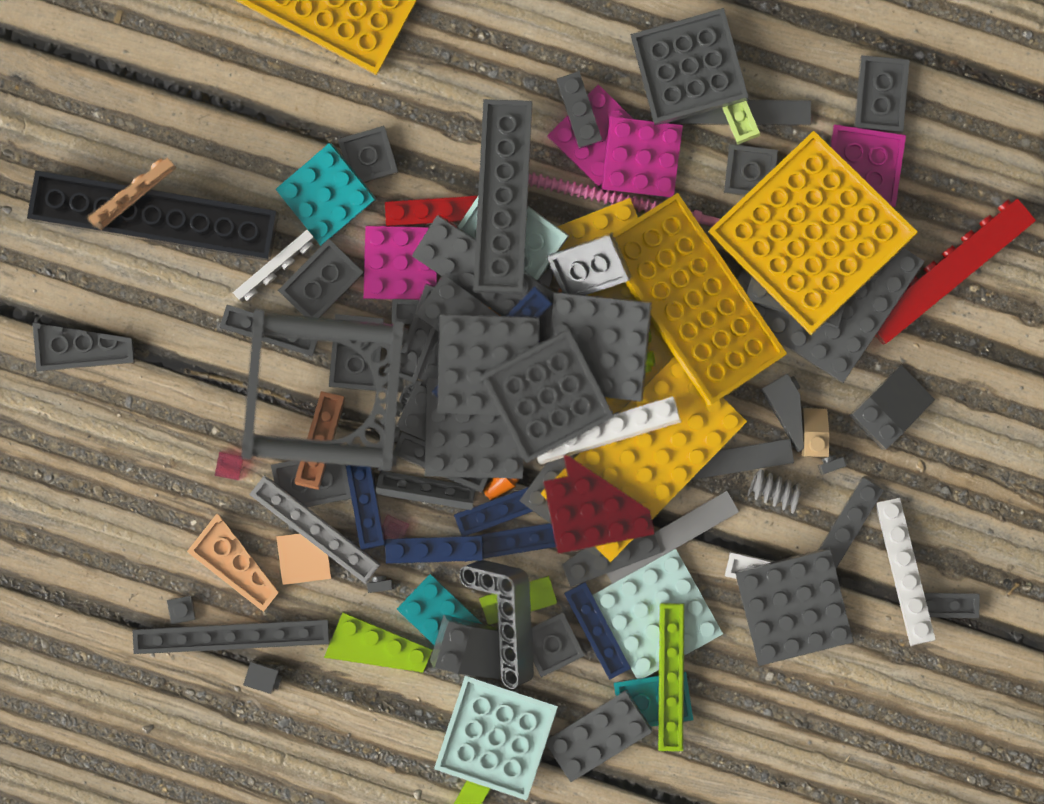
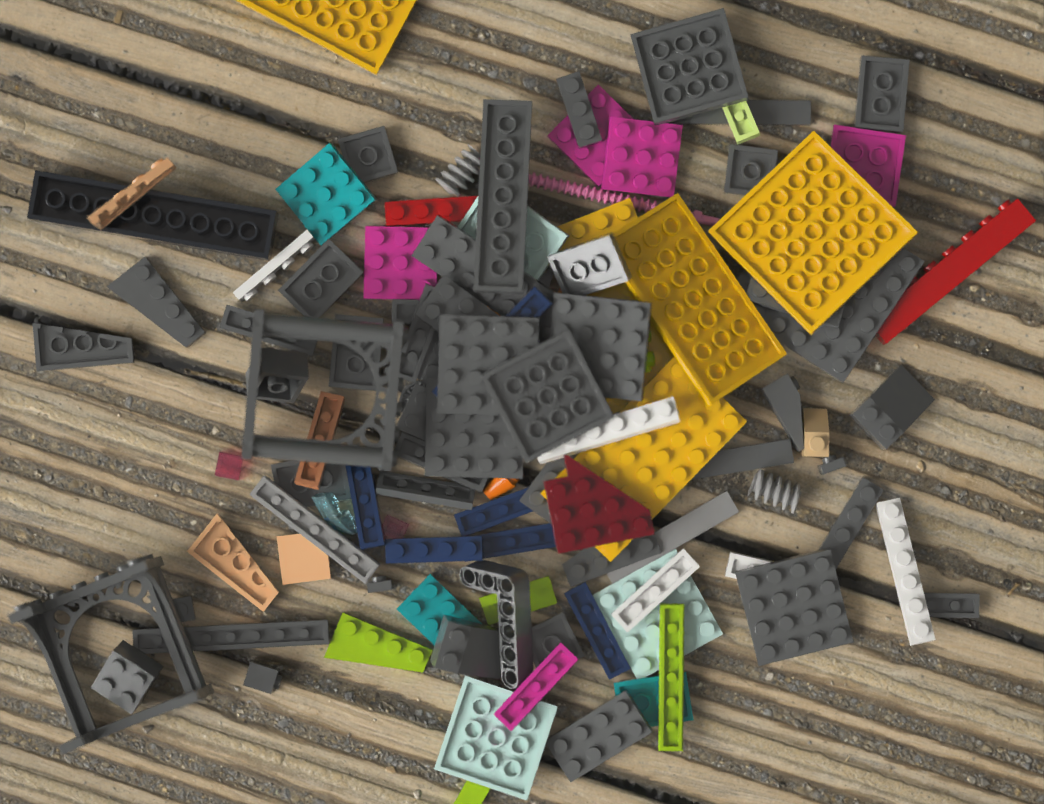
(41, 623): none -> dark grey arch
(127, 677): none -> dark grey brick
(152, 297): none -> dark grey wing
(281, 374): none -> dark grey brick
(329, 510): none -> clear light blue slope
(461, 172): none -> light grey piece
(536, 687): none -> dark pink plate
(655, 590): none -> white plate

